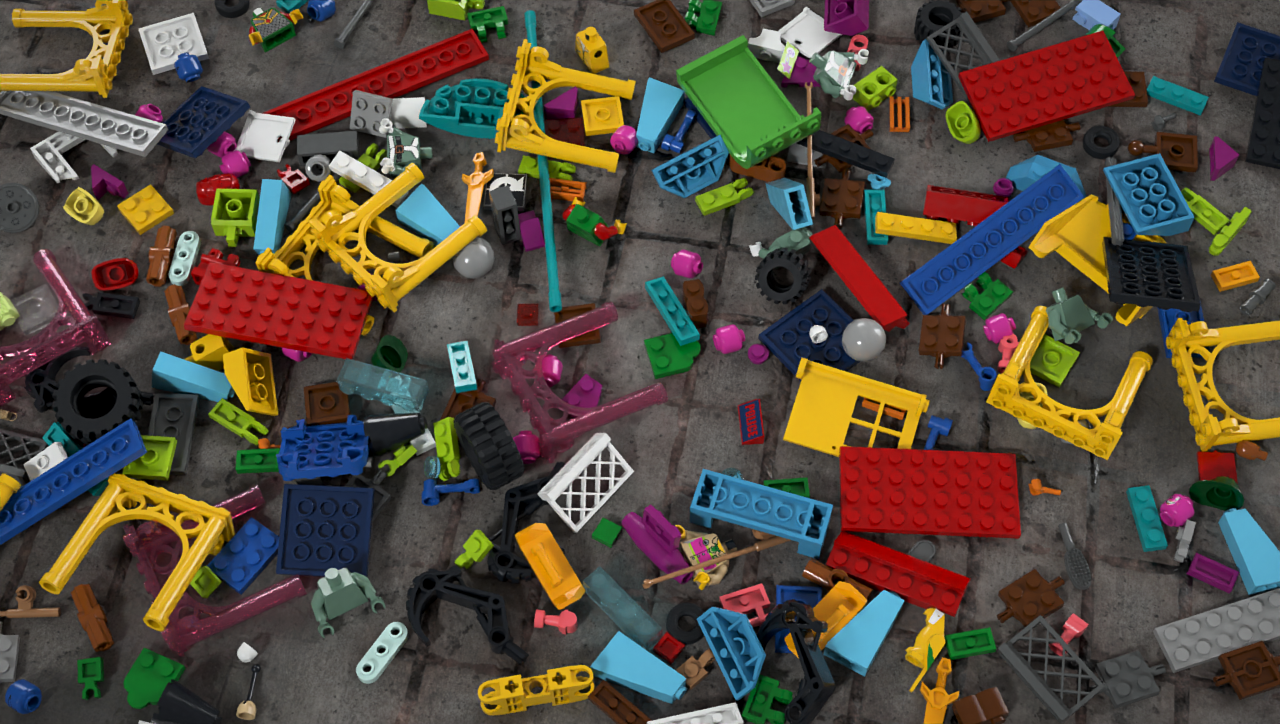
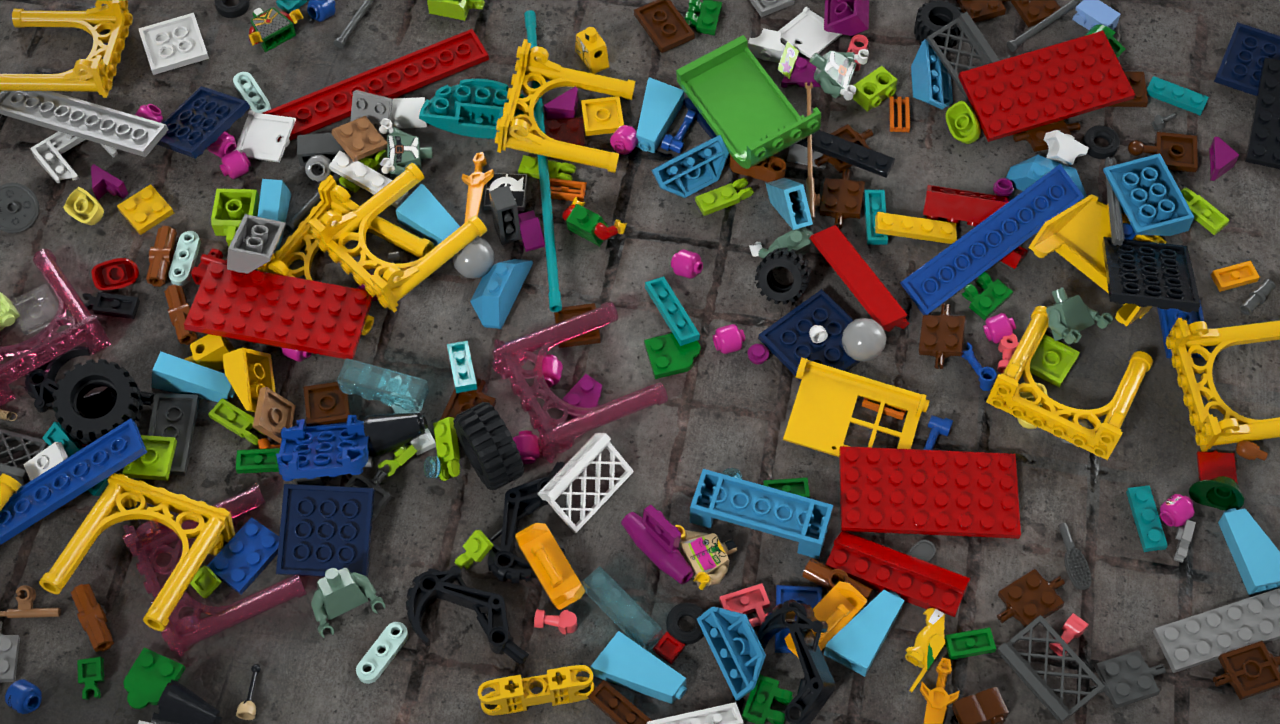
(188, 67): blue head -> none
(207, 187): red piece -> none
(246, 653): white hinge -> none
(249, 90): none -> light aqua plate
(253, 243): none -> light grey slope
(273, 414): none -> medium nougat plate
(293, 180): red plate -> none
(359, 138): none -> medium nougat plate
(390, 354): dark green piece -> none
(431, 491): blue brick -> none
(488, 19): green plate -> none
(499, 291): none -> dark azure wedge
(527, 314): clear red plate -> none
(607, 532): green tile -> none
(694, 669): medium nougat plate -> none
(695, 302): reddish brown brick -> none
(751, 422): slope -> none
(767, 541): medium nougat piece -> none
(859, 119): dark pink head -> none
(878, 185): medium azure plate -> none
(1037, 489): orange hand -> none
(1063, 147): none -> white brick
(1212, 573): magenta tile -> none
(1229, 232): lime hinge -> none

